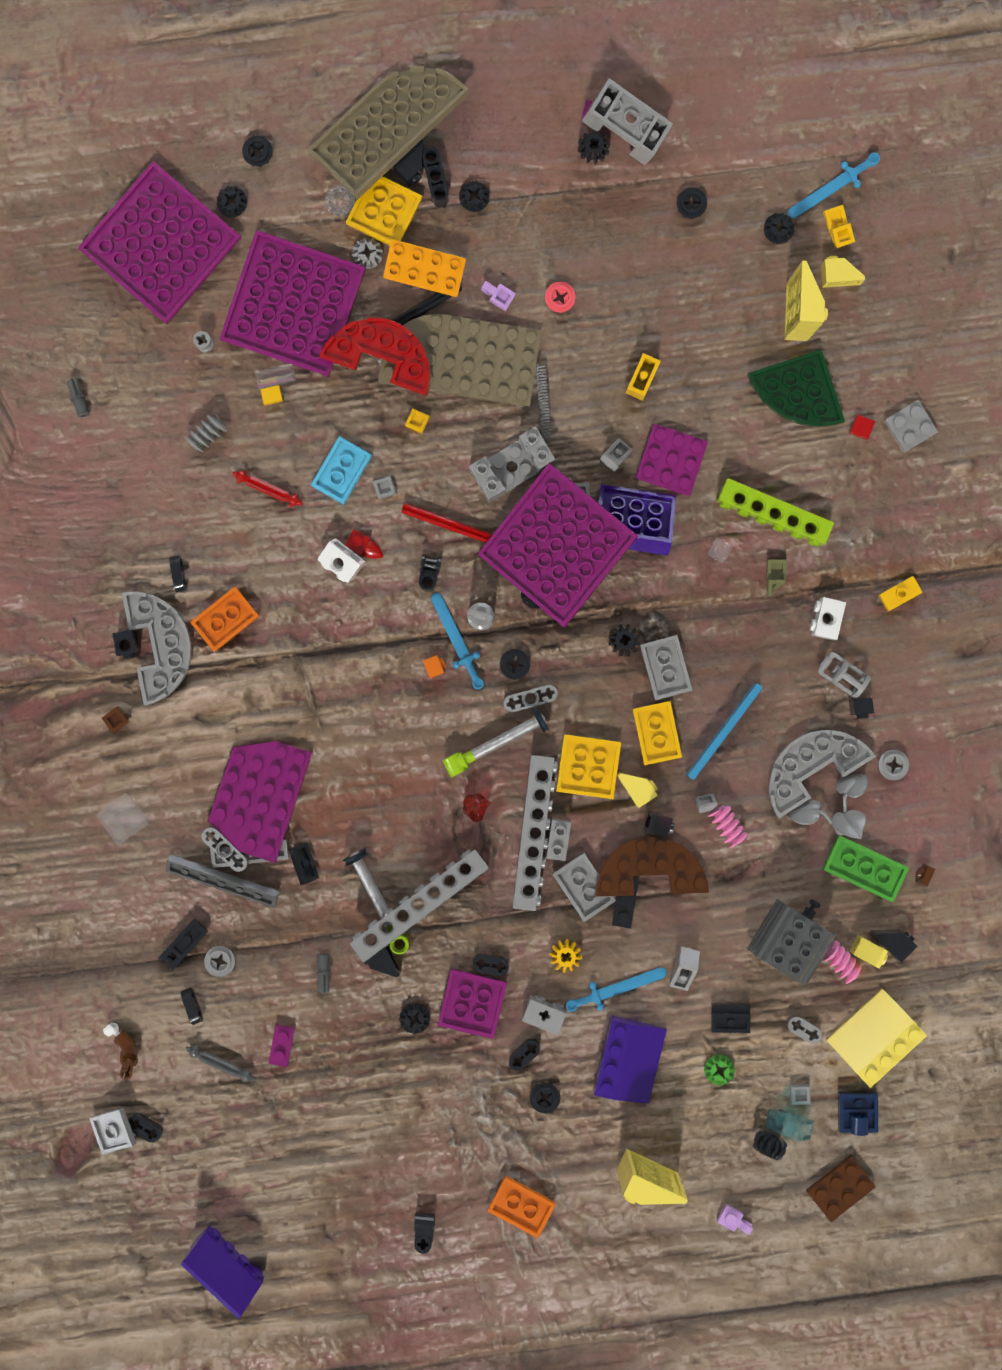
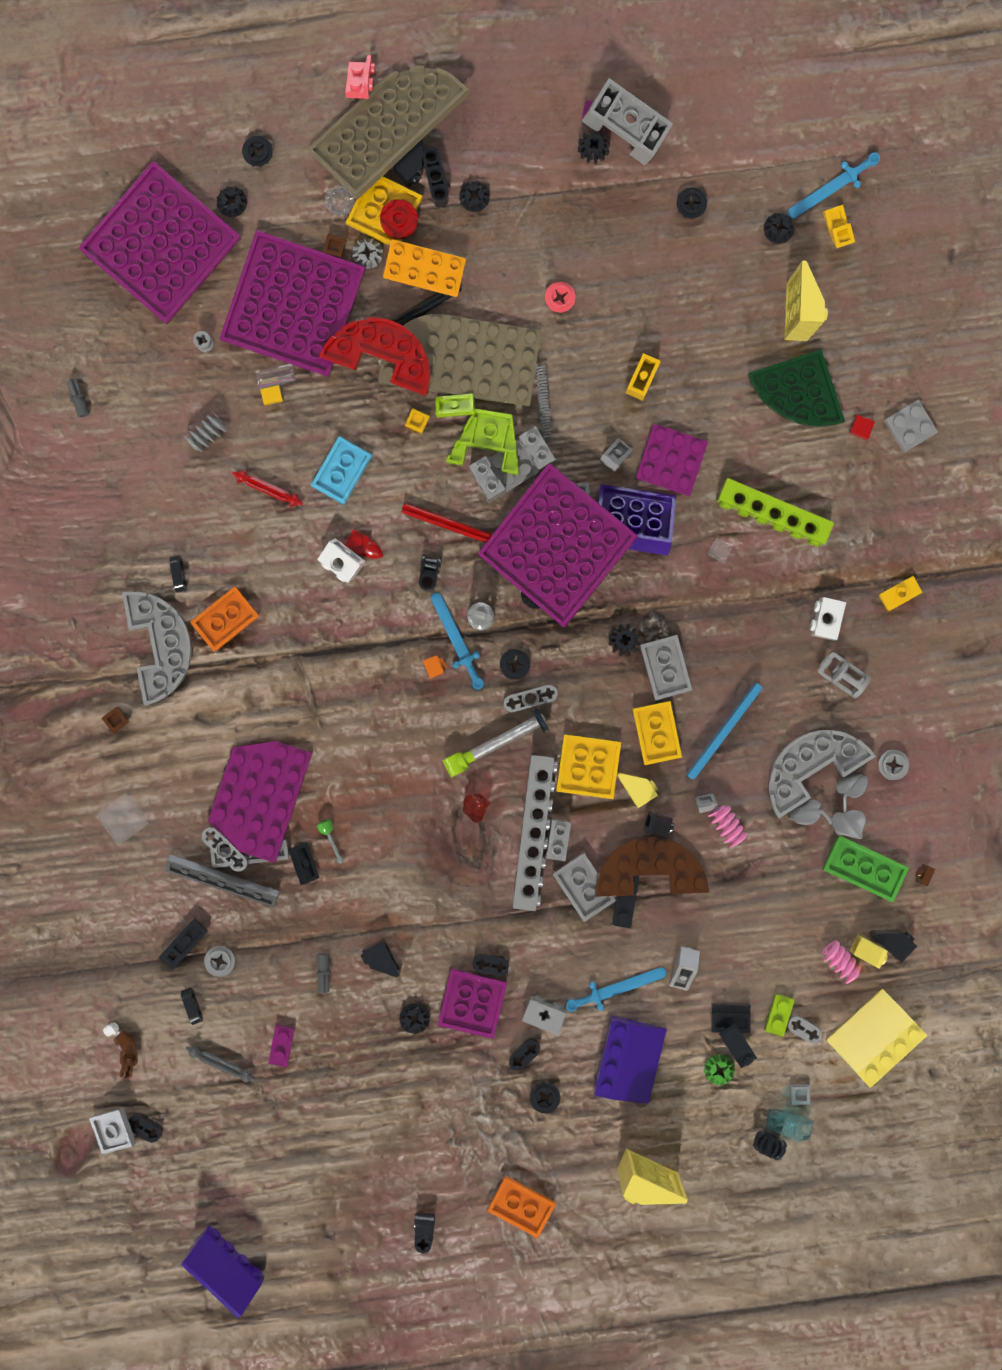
(120, 637): black brick -> none
(325, 827): none -> hinge
(334, 246): none -> reddish brown plate
(357, 860): flat silver piece -> none
(359, 79): none -> coral bracket
(384, 487): light grey tile -> none
(399, 219): none -> red tile
(455, 405): none -> lime plate
(477, 868): light grey brick -> none
(489, 432): none -> lime wing
(501, 295): lavender plate -> none
(573, 954): yellow gear -> none
(732, 1218): lavender plate -> none
(738, 1046): none -> black slope
(775, 574): olive slope -> none
(779, 1014): none -> lime plate
(792, 941): dark grey piece -> none
(840, 272): light yellow slope -> none
(840, 1188): reddish brown plate -> none
(858, 1113): dark blue plate -> none
(861, 707): black plate -> none

